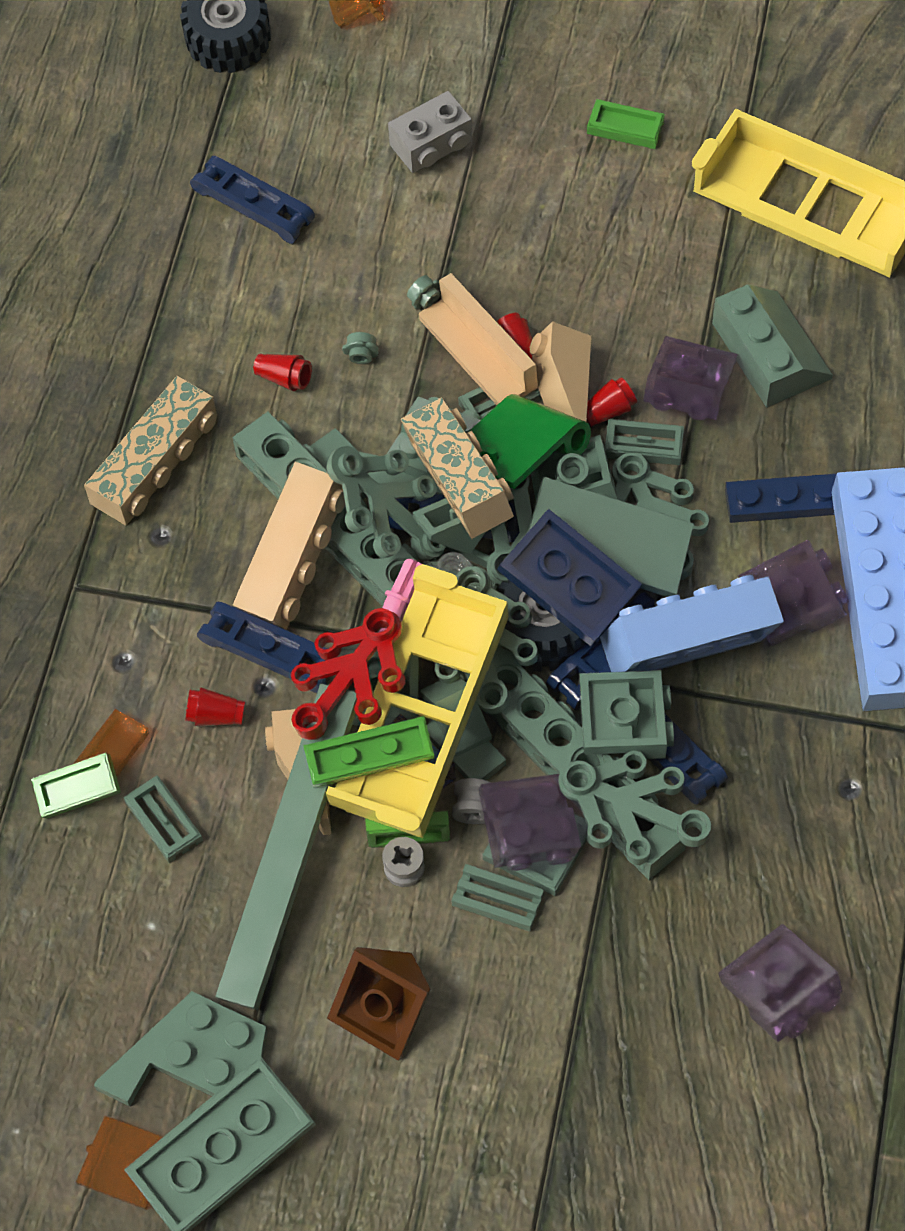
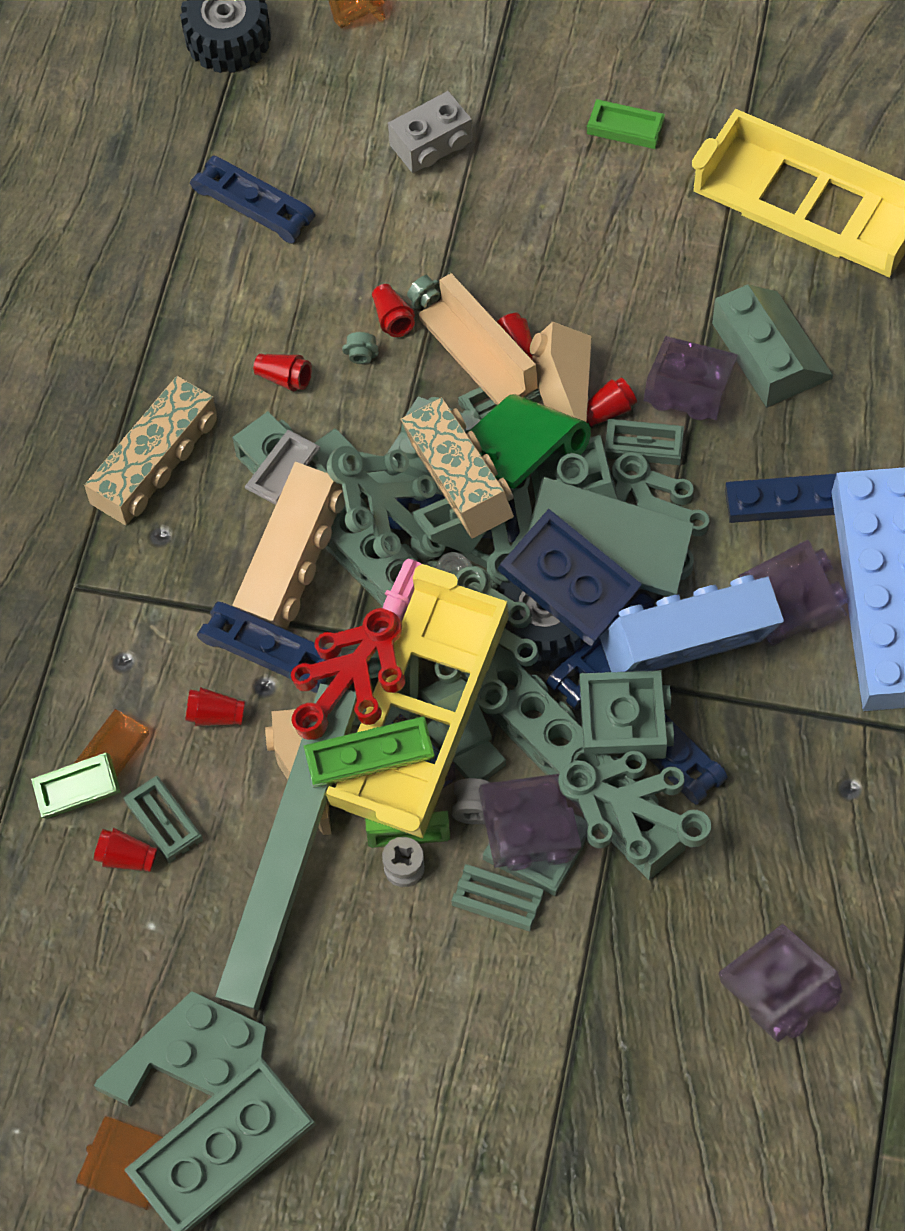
(123, 851): none -> red cone
(274, 471): none -> light grey tile
(381, 998): reddish brown slope -> none
(392, 311): none -> red cone

